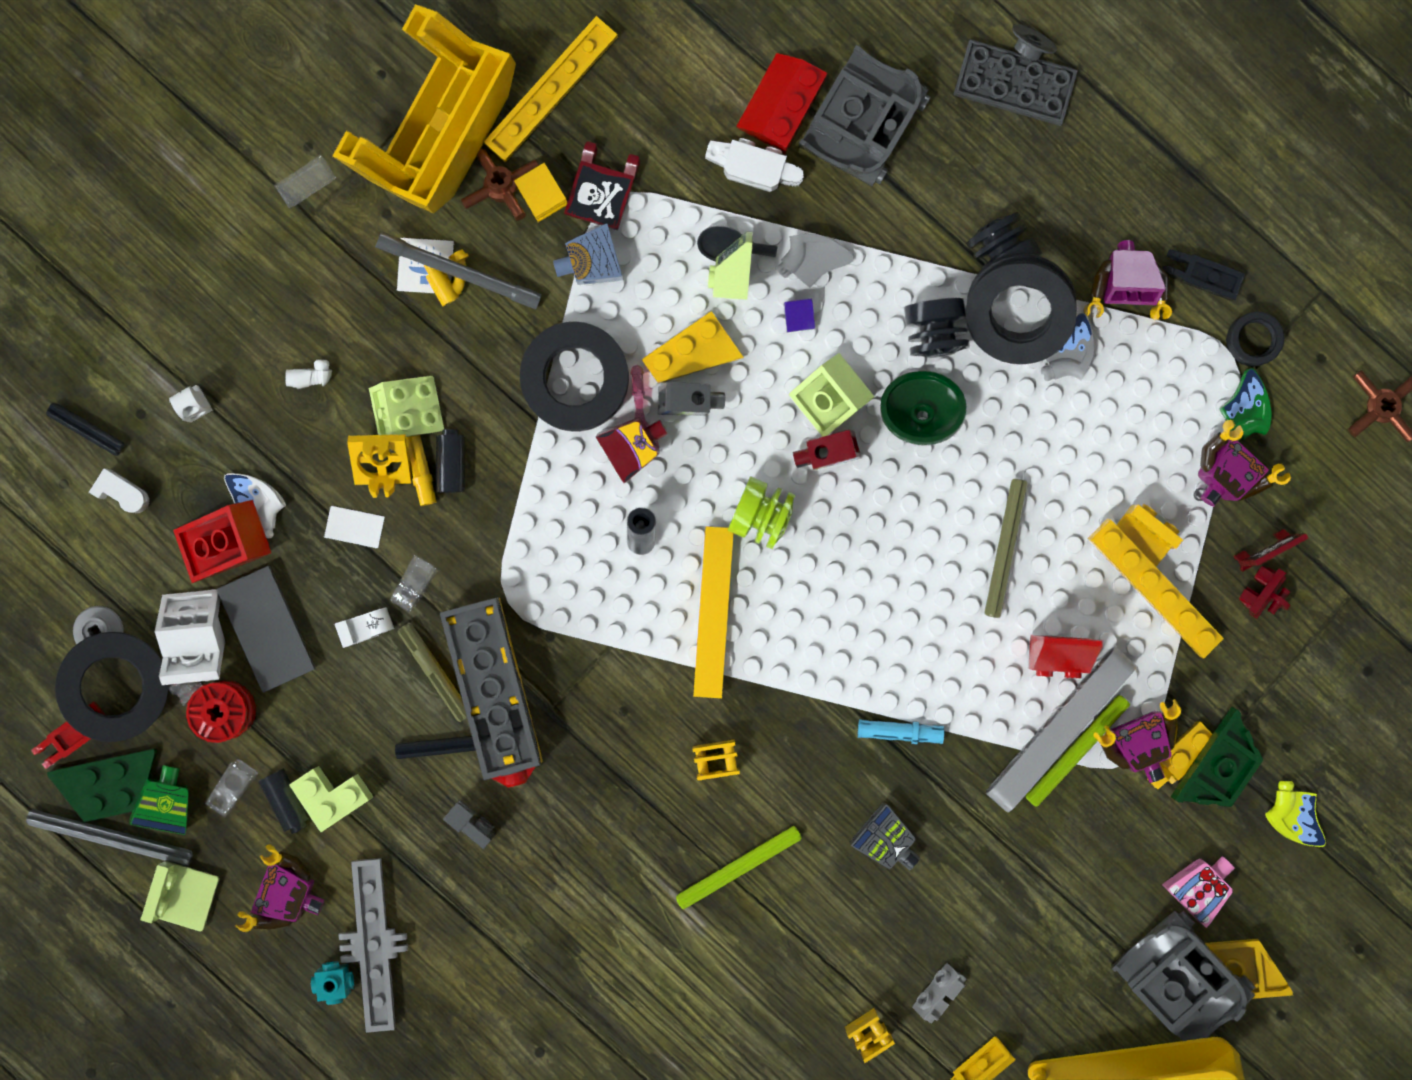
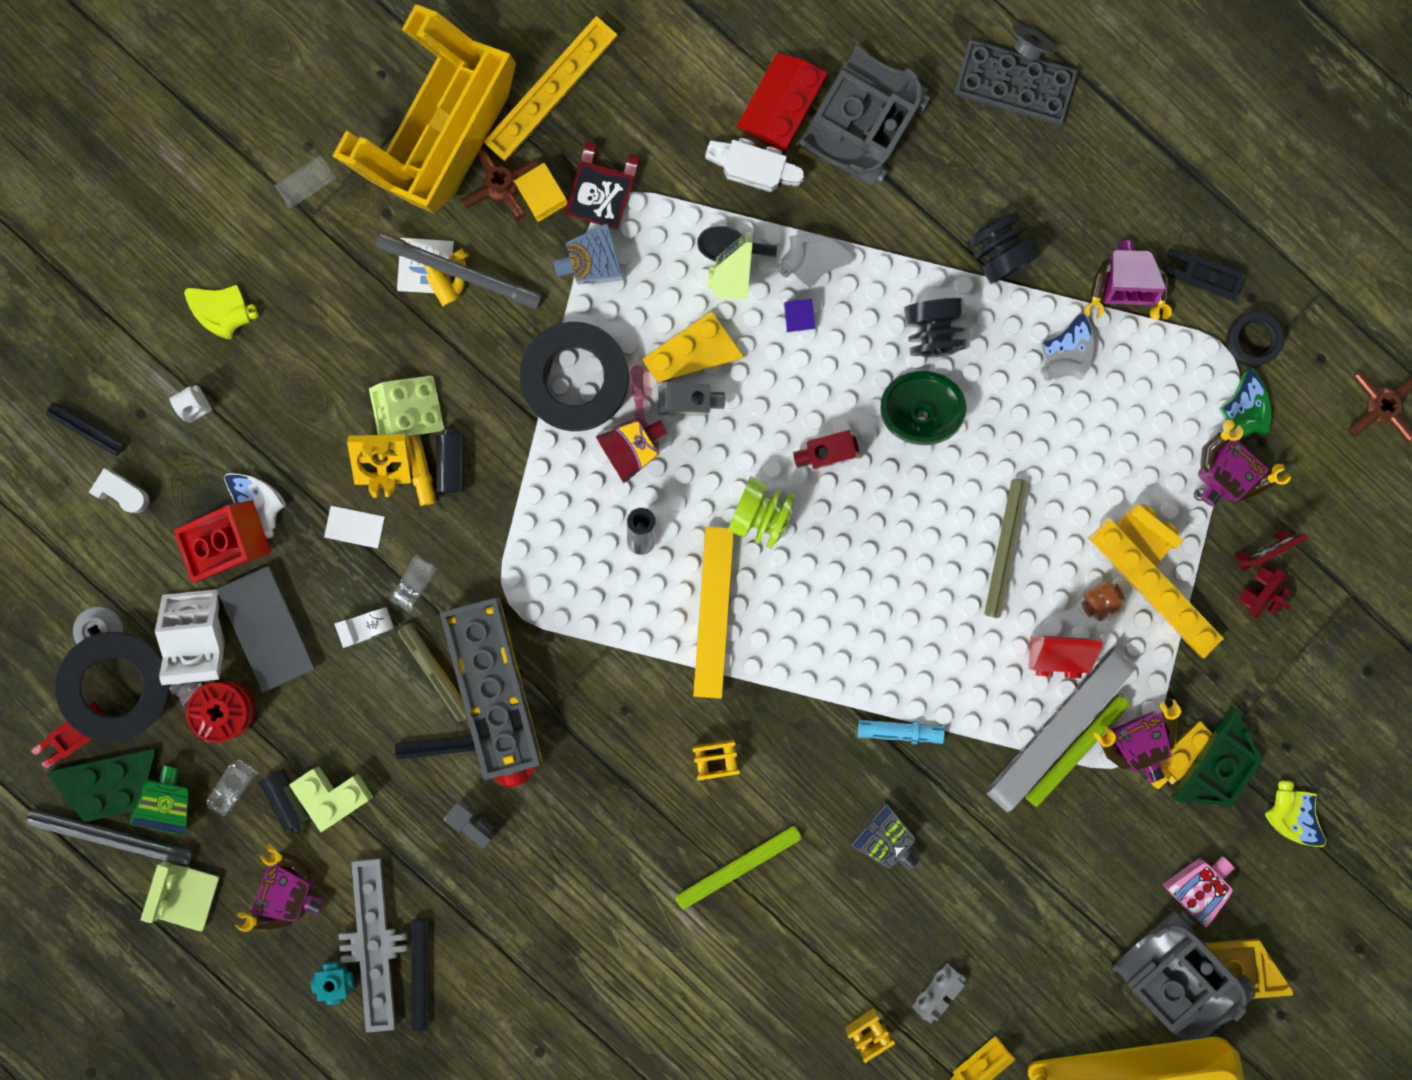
(220, 310): none -> neon yellow arm
(306, 377): white arm -> none
(419, 974): none -> black axle
(831, 395): yellowish green slope -> none
(1016, 271): black tyre -> none
(1103, 600): none -> dark orange piece

